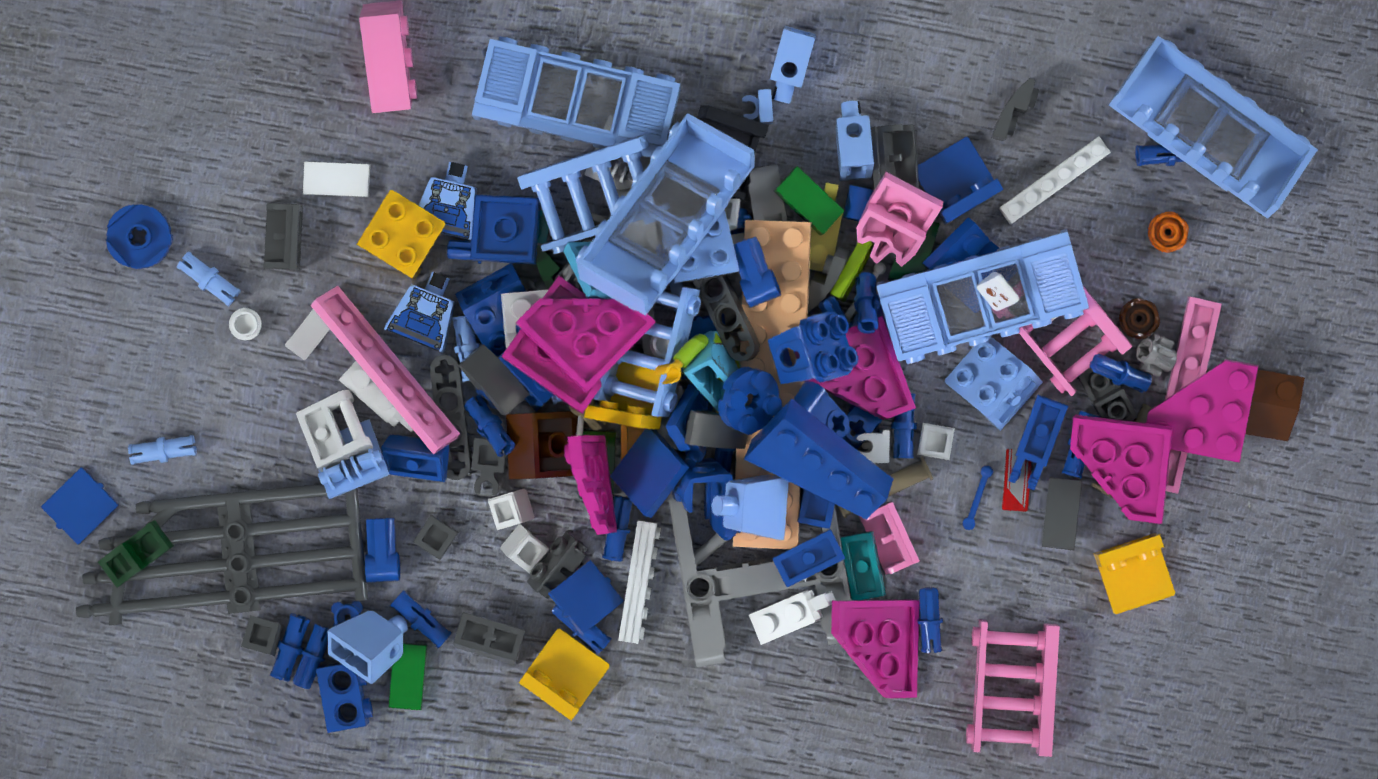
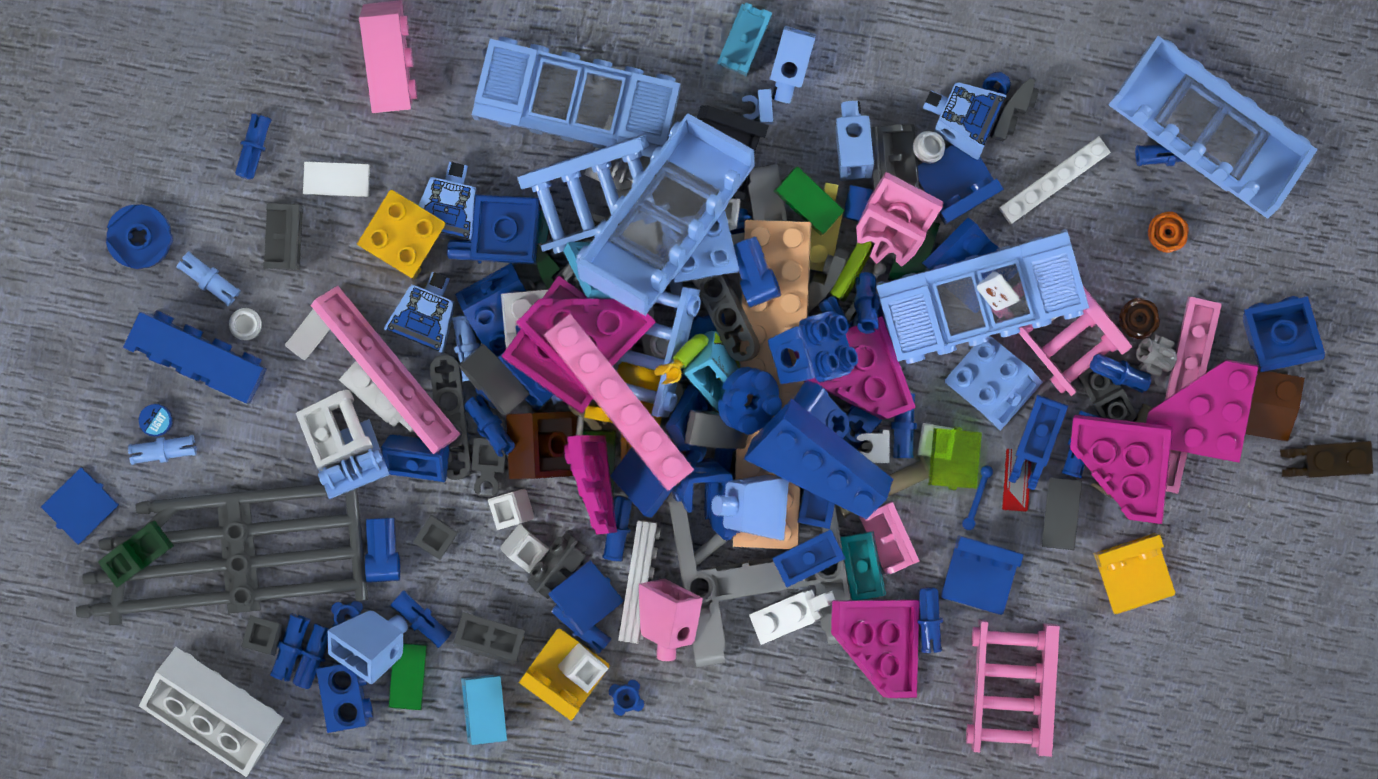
(155, 420): none -> tile
(196, 356): none -> blue wedge
(210, 711): none -> white slope
(252, 146): none -> blue axle
(484, 709): none -> medium azure hinge
(582, 667): none -> white slope
(618, 402): none -> bright pink plate
(622, 706): none -> blue plate
(668, 616): none -> bright pink torso
(744, 39): none -> medium azure hinge
(929, 147): none -> white plate
(955, 458): none -> clear neon green piece
(966, 116): none -> torso
(980, 574): none -> blue bracket
(991, 80): none -> blue hinge
(1283, 333): none -> blue plate
(1331, 459): none -> dark brown hinge

